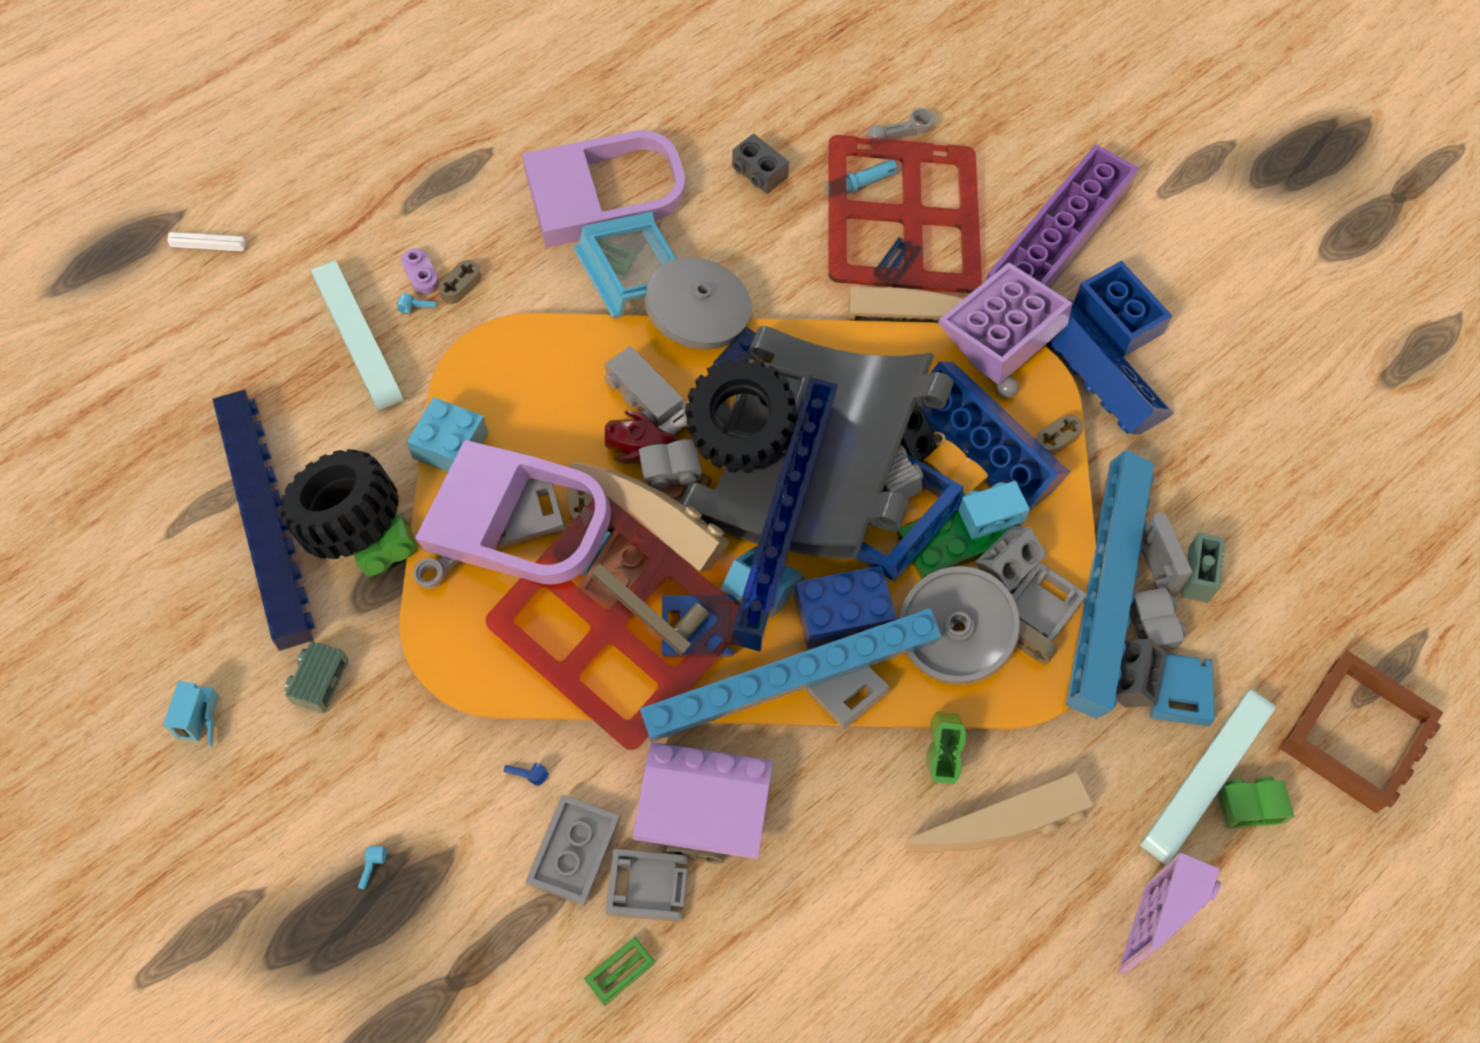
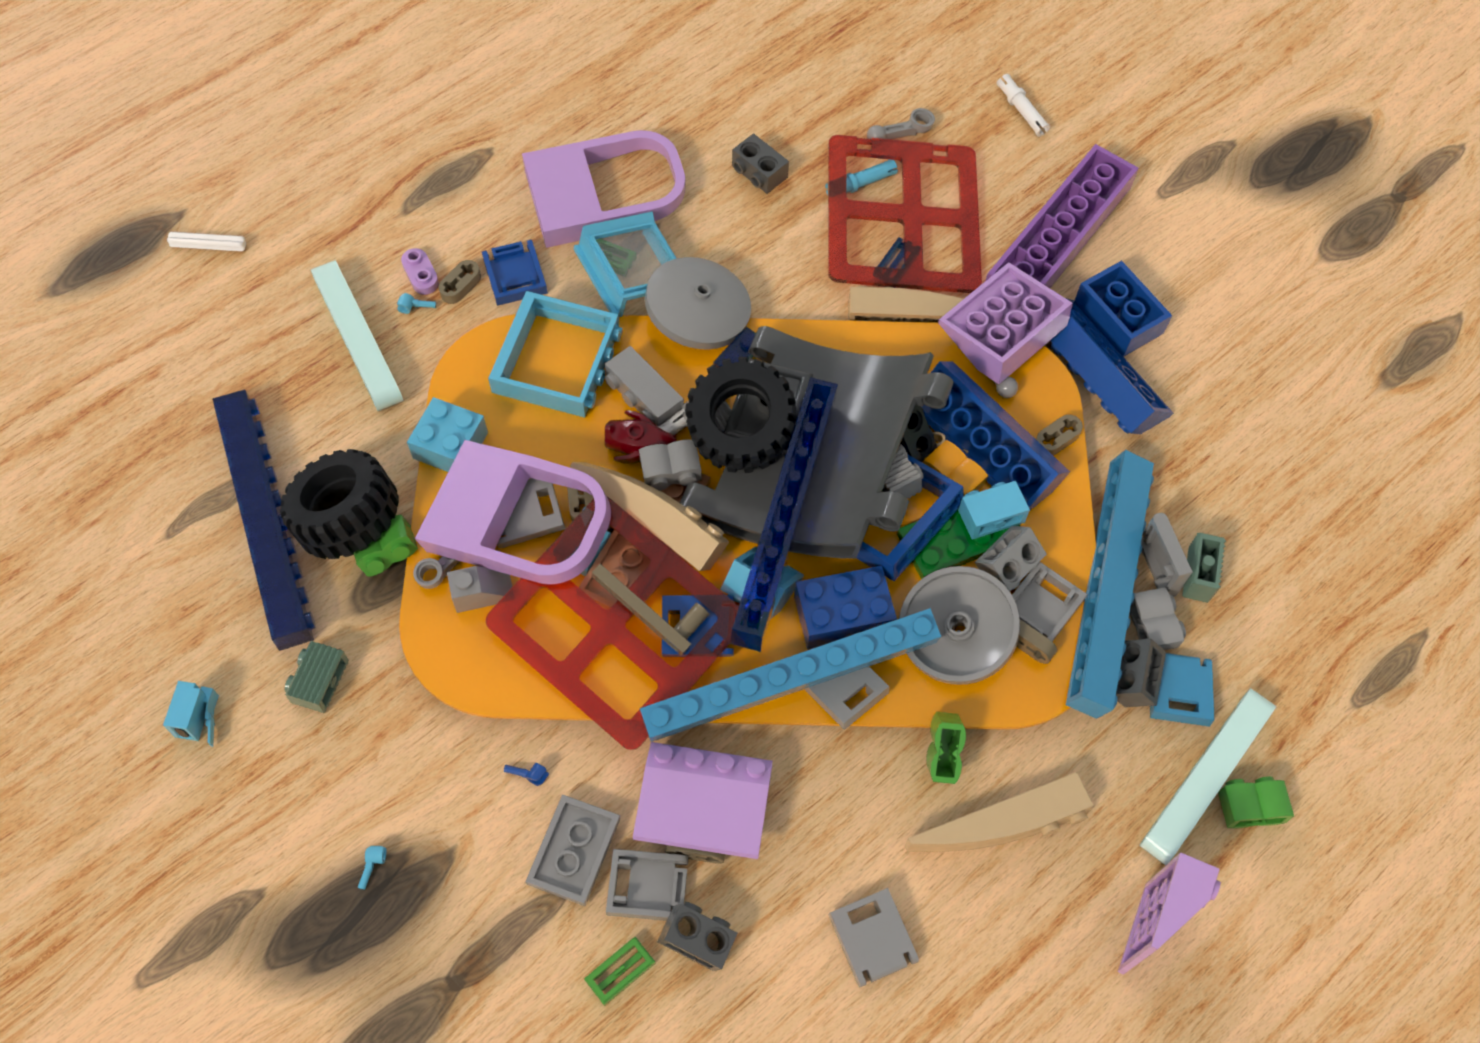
(477, 587): none -> light grey slope
(512, 270): none -> blue container
(562, 311): none -> medium azure window
(695, 944): none -> dark grey brick
(875, 942): none -> light grey container
(1017, 97): none -> white pin
(1336, 772): dark orange window -> none

